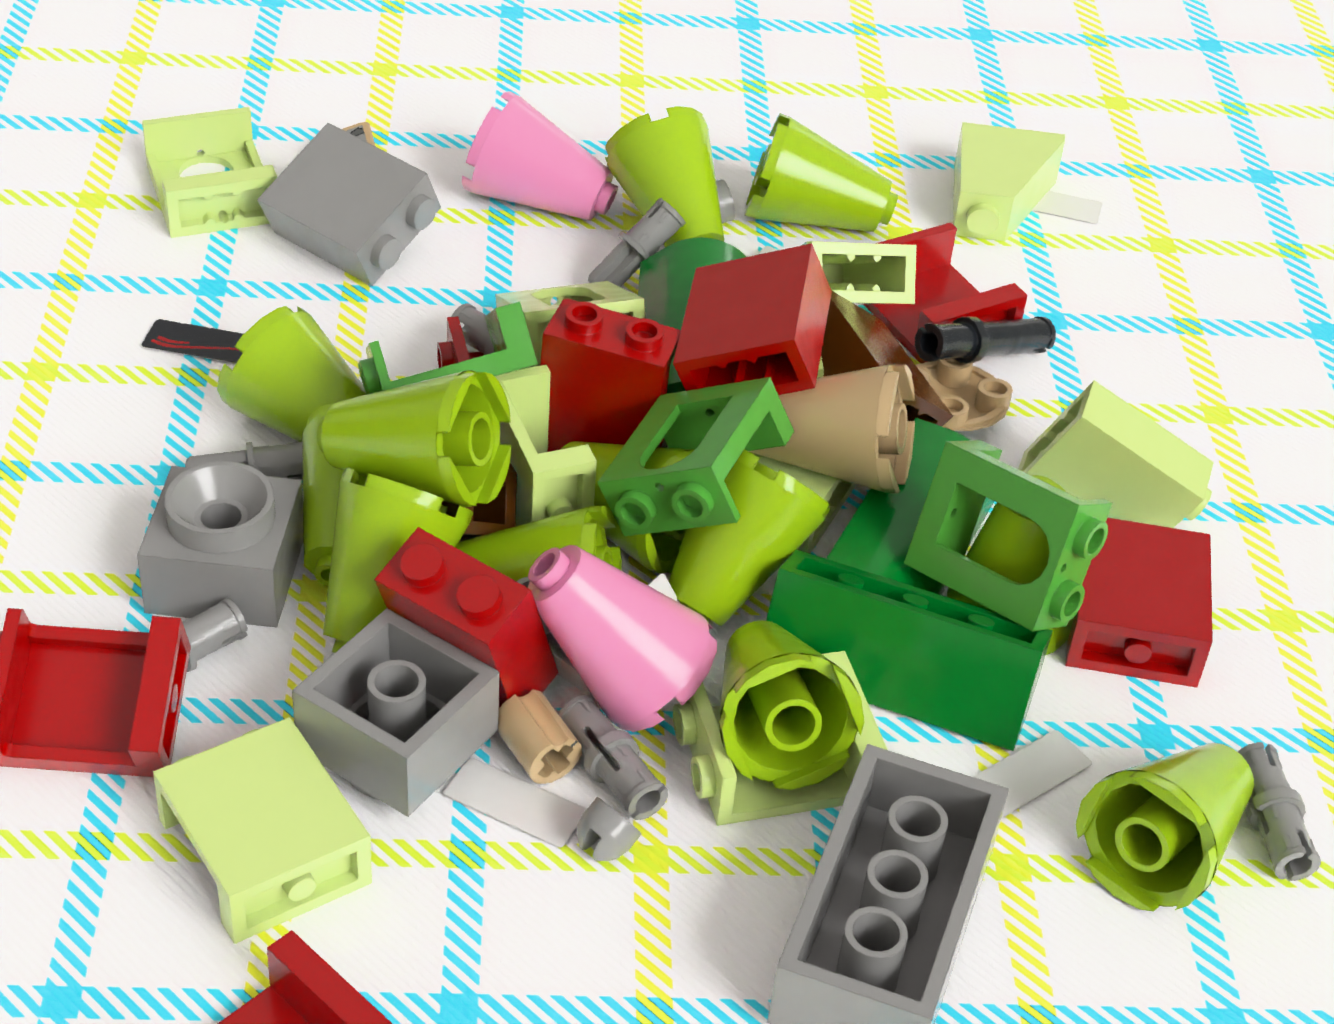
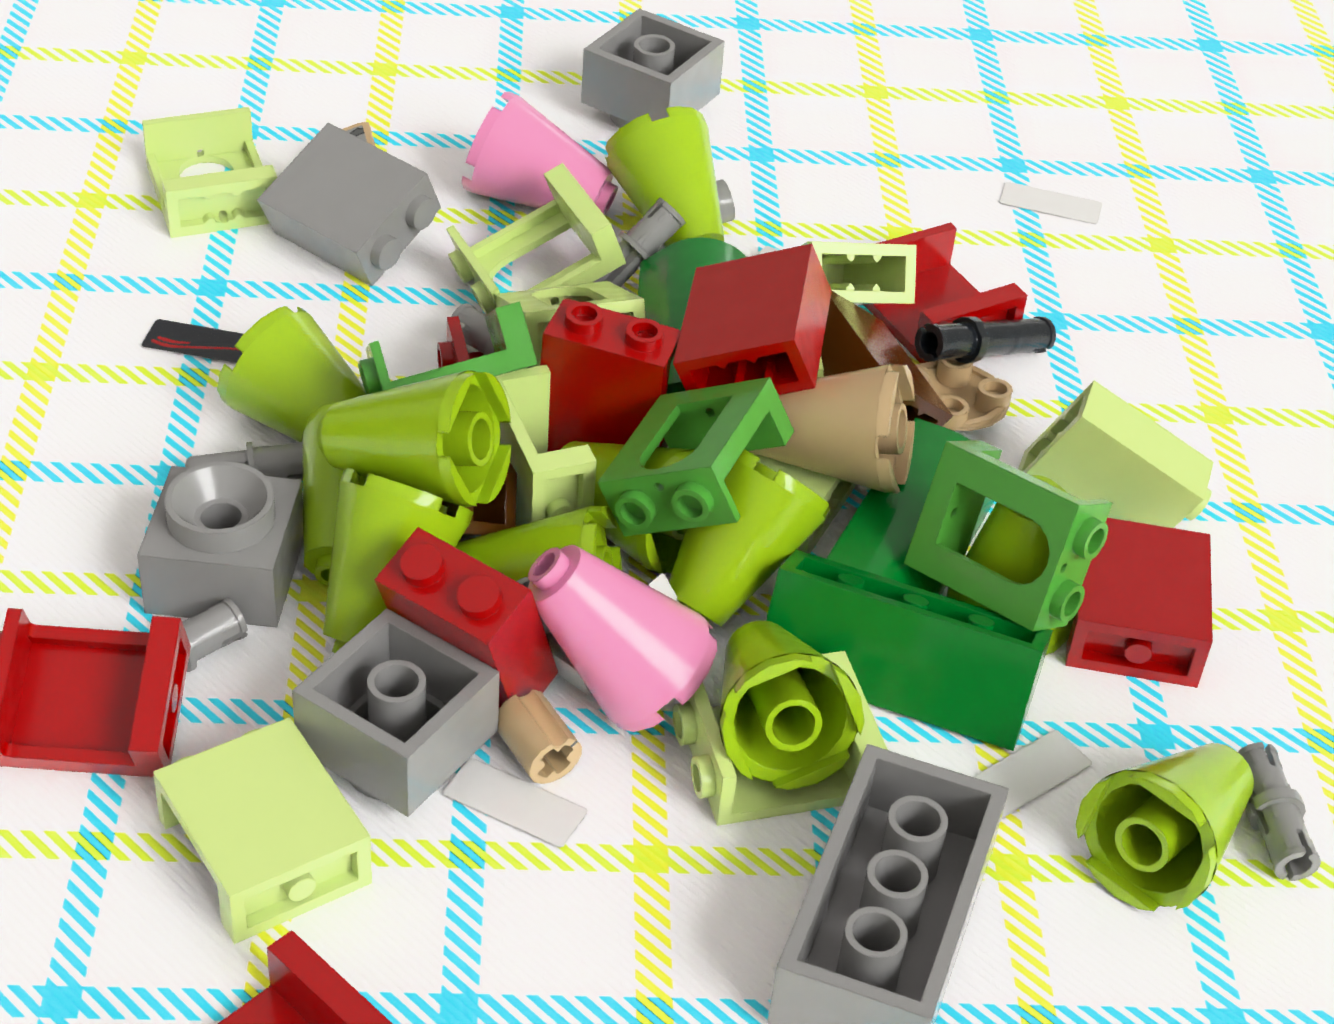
(568, 210): none -> yellowish green panel
(609, 826): light grey hinge -> none
(632, 781): light grey pin -> none
(650, 66): none -> light grey piece
(816, 183): lime cone -> none
(1001, 177): yellowish green slope -> none

